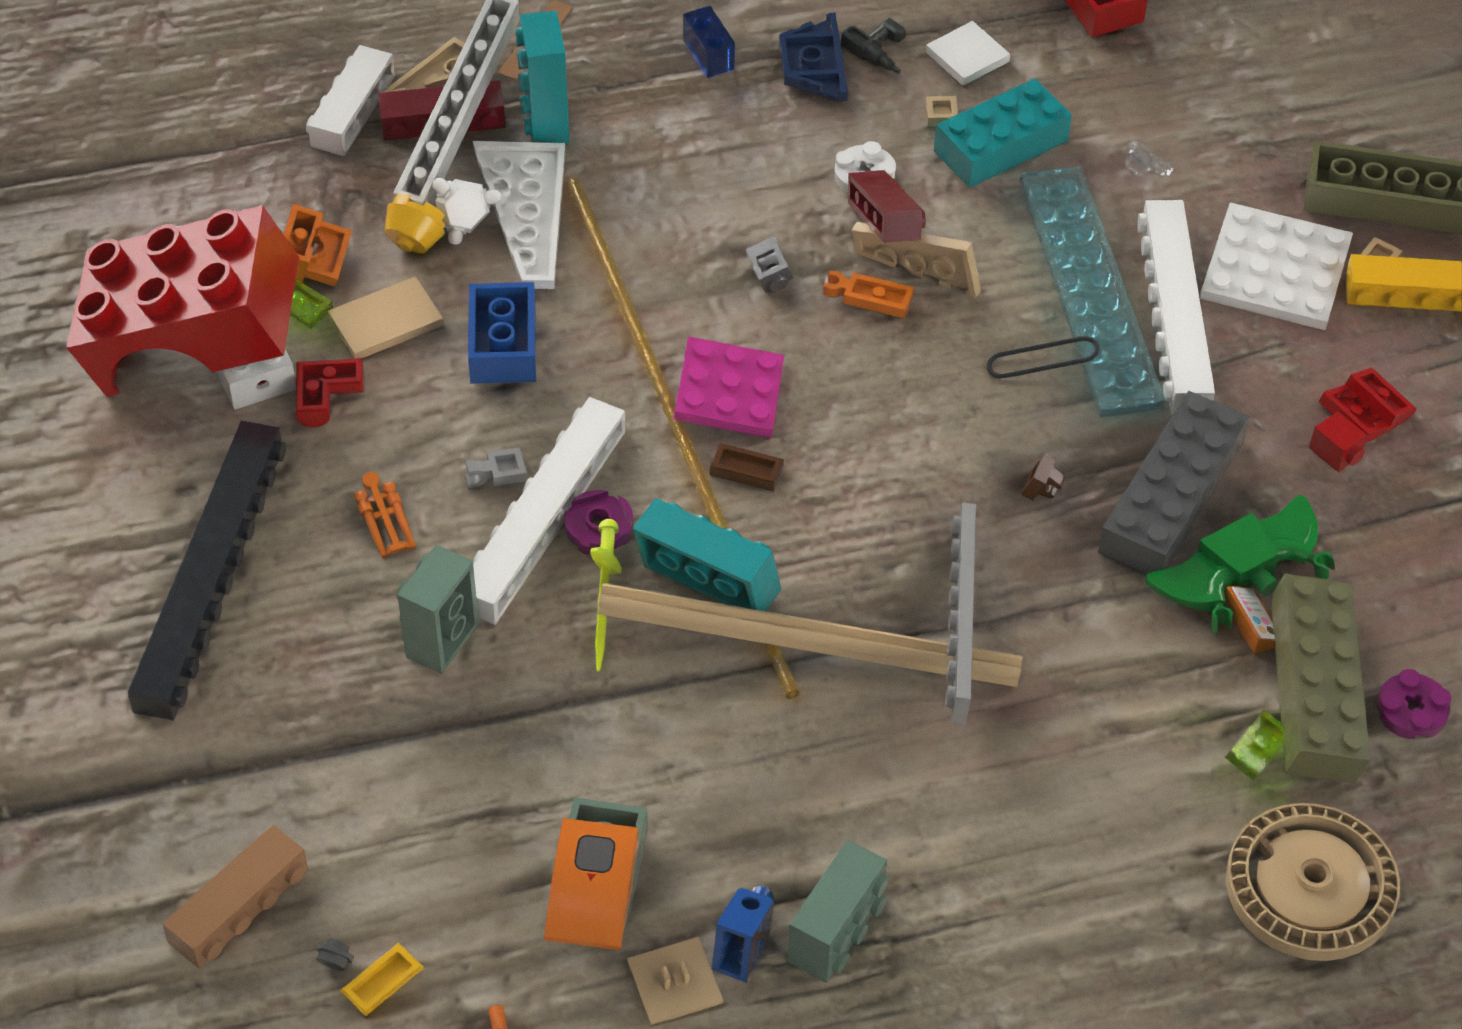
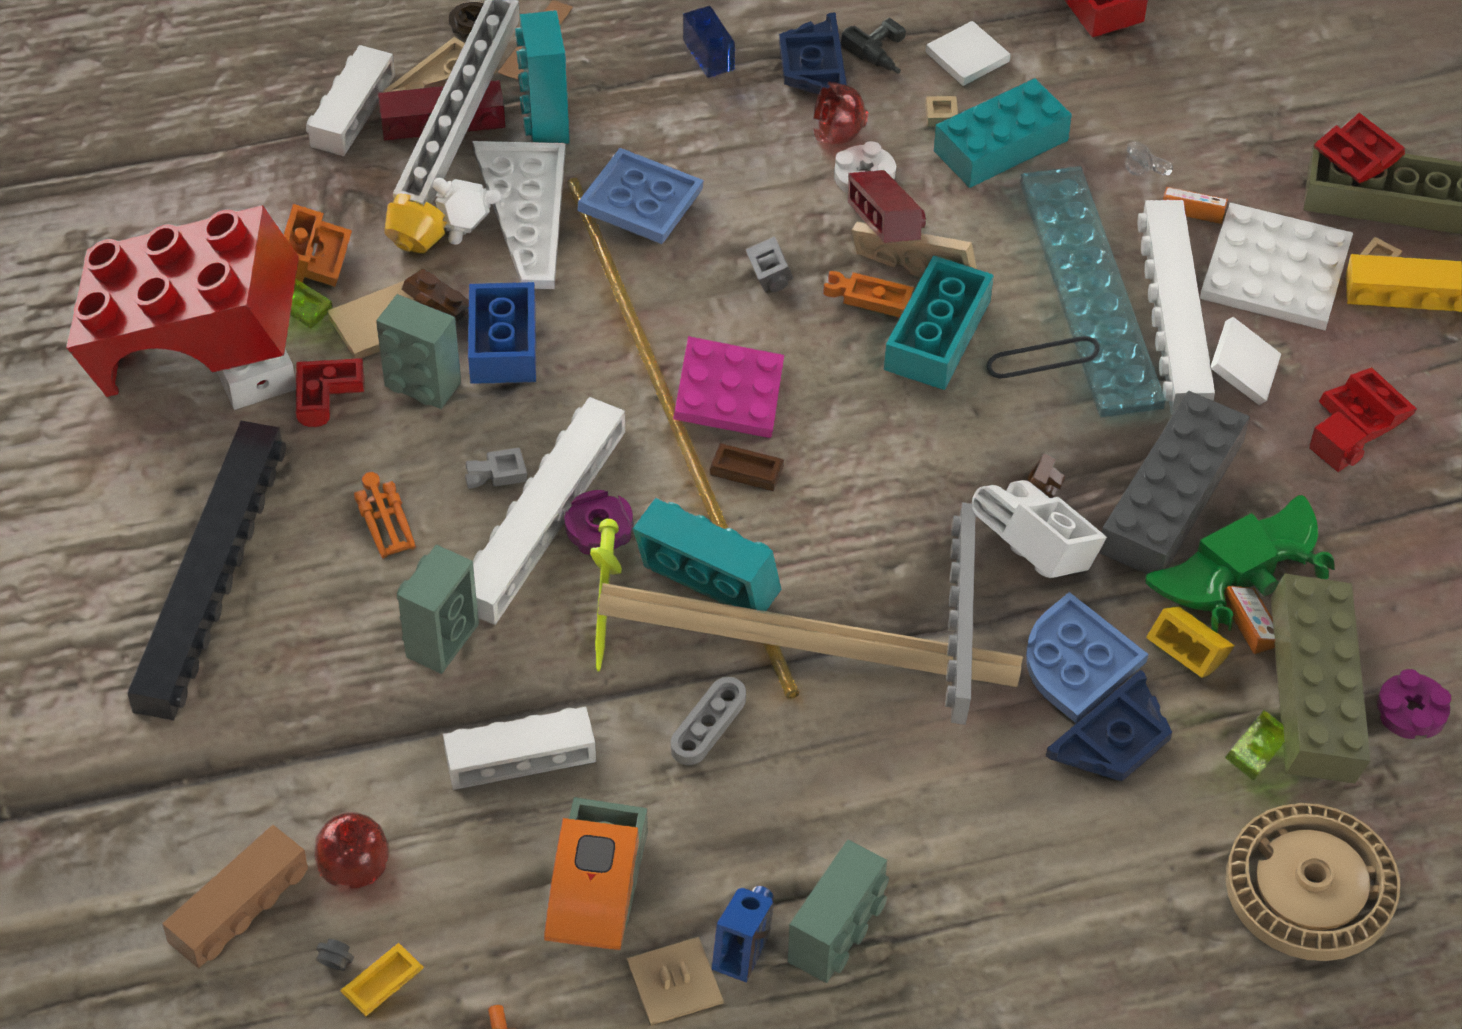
(351, 850): none -> clear red cylinder
(419, 351): none -> sand green brick
(436, 294): none -> reddish brown plate
(459, 16): none -> dark brown gear
(519, 747): none -> white brick
(640, 195): none -> medium blue plate
(708, 710): none -> light grey plate
(839, 114): none -> clear red cylinder
(938, 322): none -> teal brick
(1039, 527): none -> white brick
(1079, 657): none -> medium blue plate
(1116, 733): none -> dark blue wing
(1189, 641): none -> yellow brick
(1199, 205): none -> orange slope
(1245, 361): none -> white tile
(1360, 148): none -> red slope

